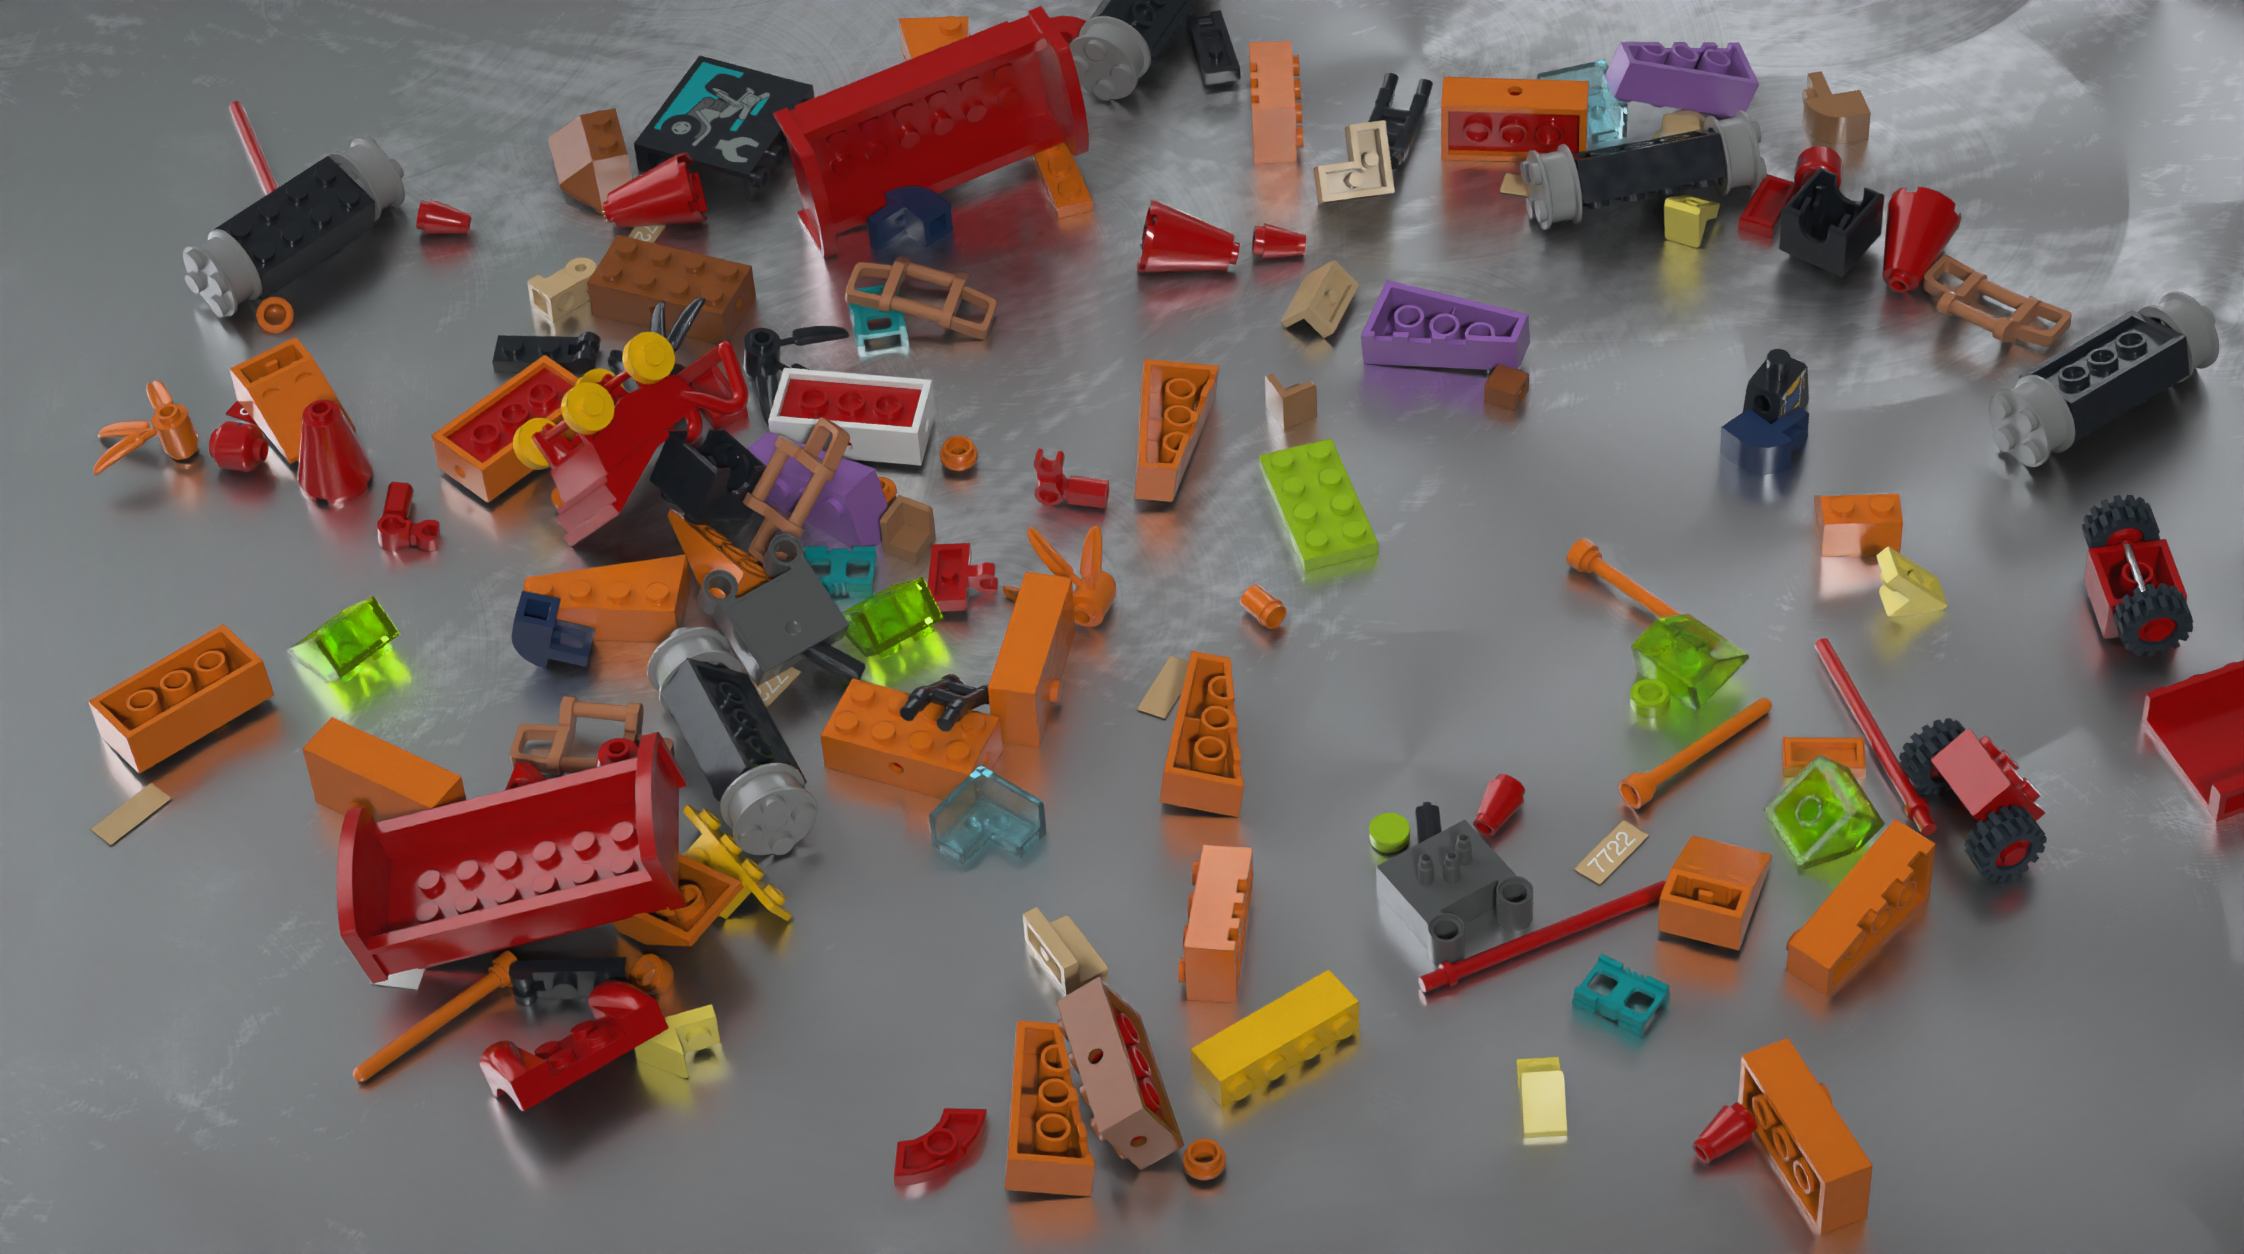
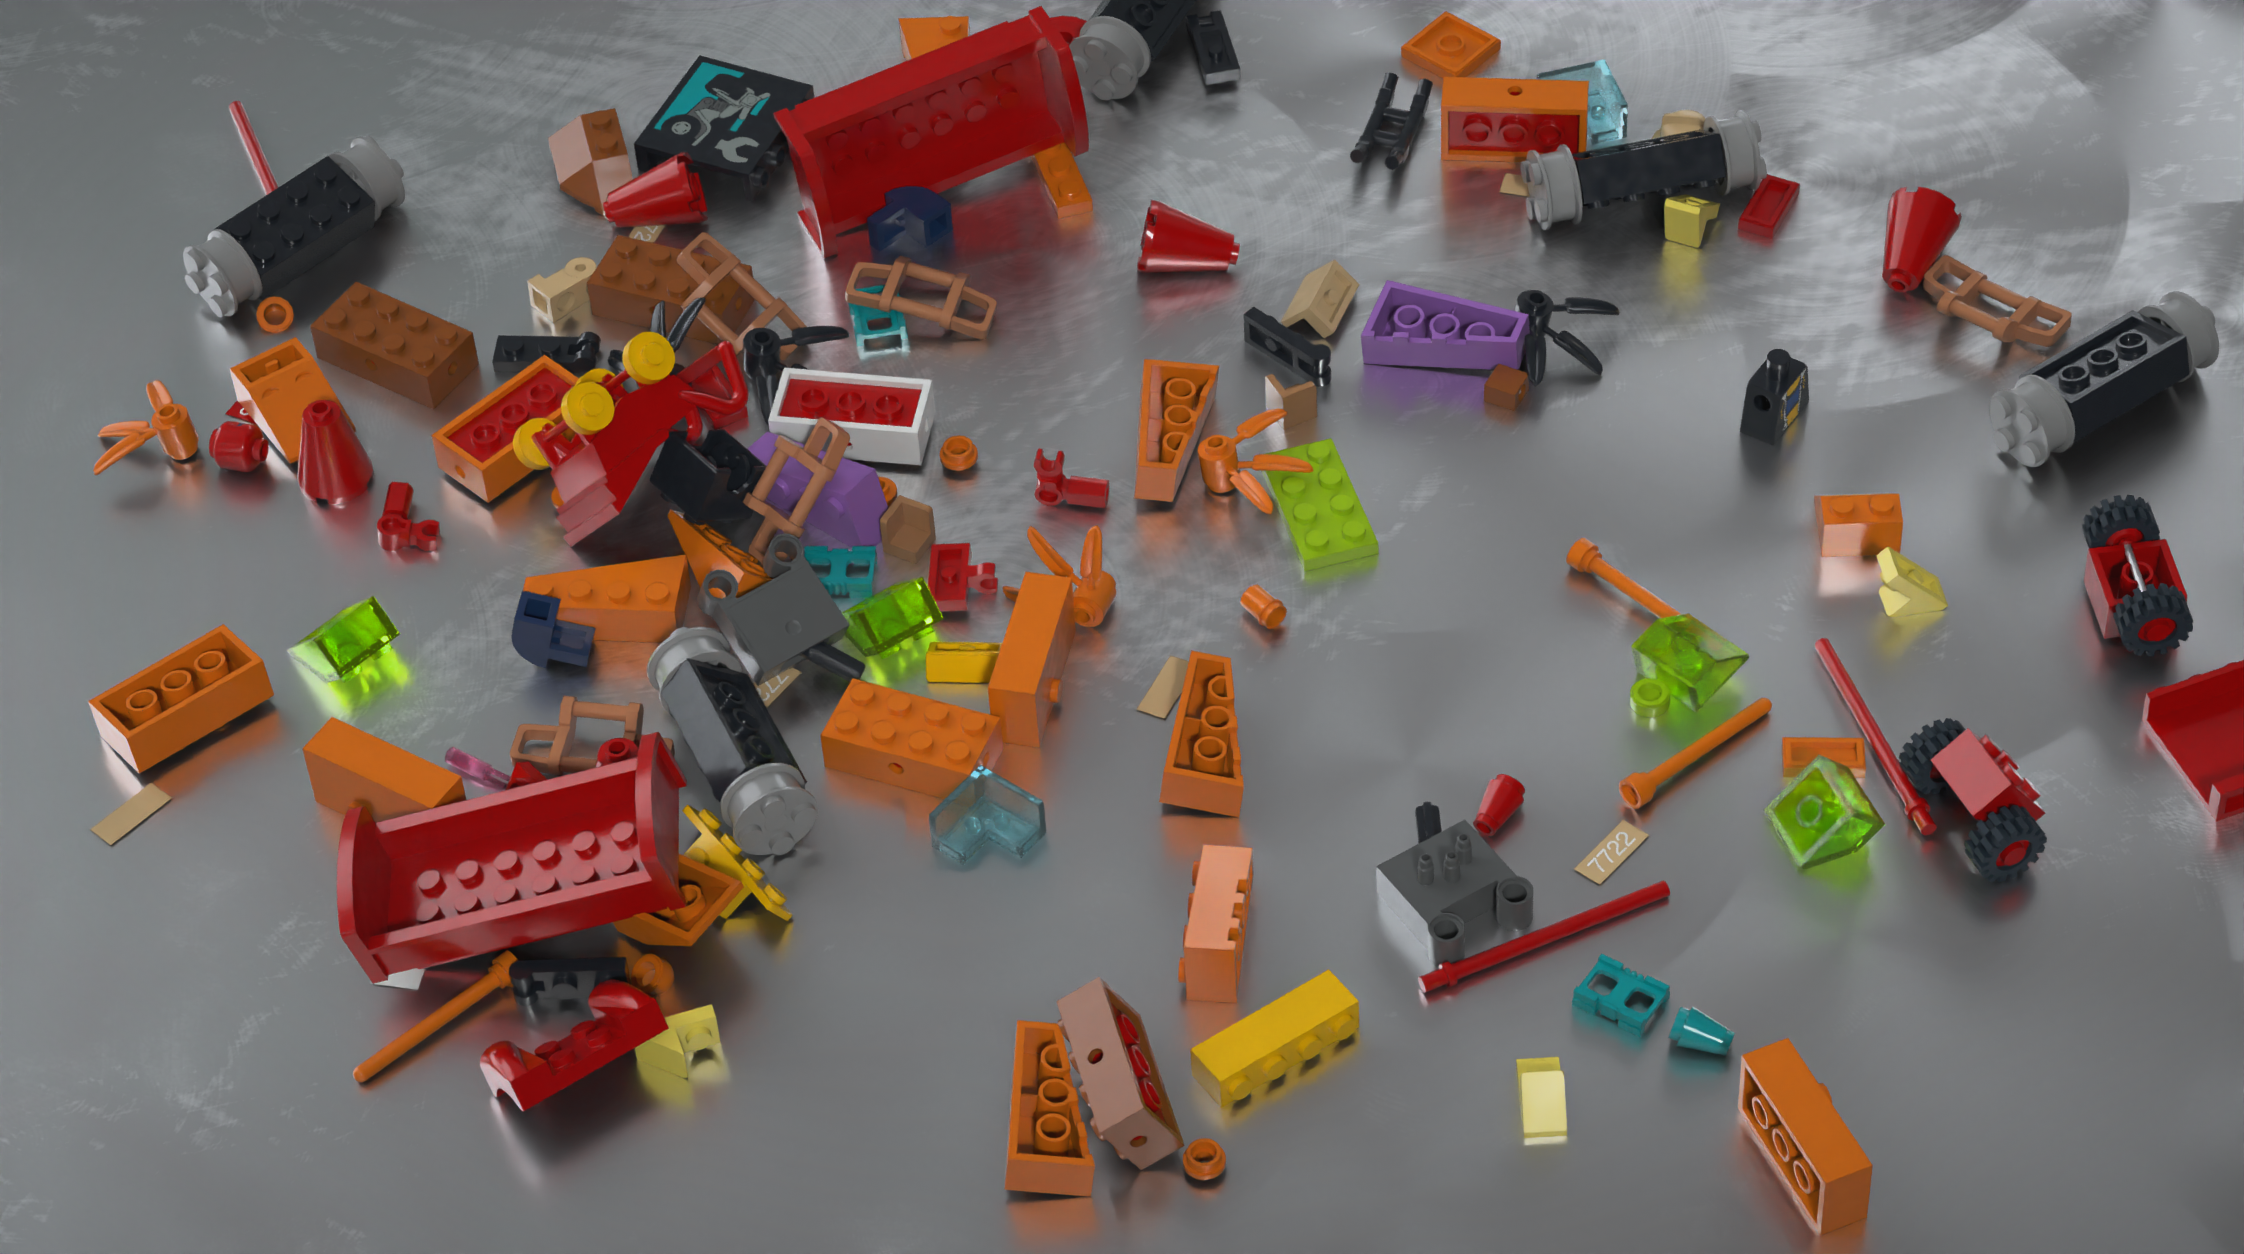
(394, 345): none -> dark orange brick
(441, 218): red cone -> none
(475, 766): none -> clear pink pin
(731, 267): none -> nougat bar
(941, 1148): red tile -> none
(951, 694): black piece -> none
(961, 661): none -> yellow slope
(1063, 950): tan panel -> none
(1221, 465): none -> orange plant
(1274, 102): orange wedge -> none
(1277, 242): red cone -> none
(1287, 347): none -> black plate
(1368, 168): tan brick -> none
(1389, 832): lime tile -> none
(1450, 47): none -> orange tile
(1540, 309): none -> black plant
(1683, 77): medium lavender wedge -> none
(1700, 1032): none -> teal cone
(1712, 892): orange slope -> none
(1726, 1131): red cone -> none
(1763, 446): dark blue brick -> none
(1812, 159): red head -> none
(1828, 227): black piece -> none
(1834, 117): medium nougat brick -> none
(1863, 908): orange wedge -> none

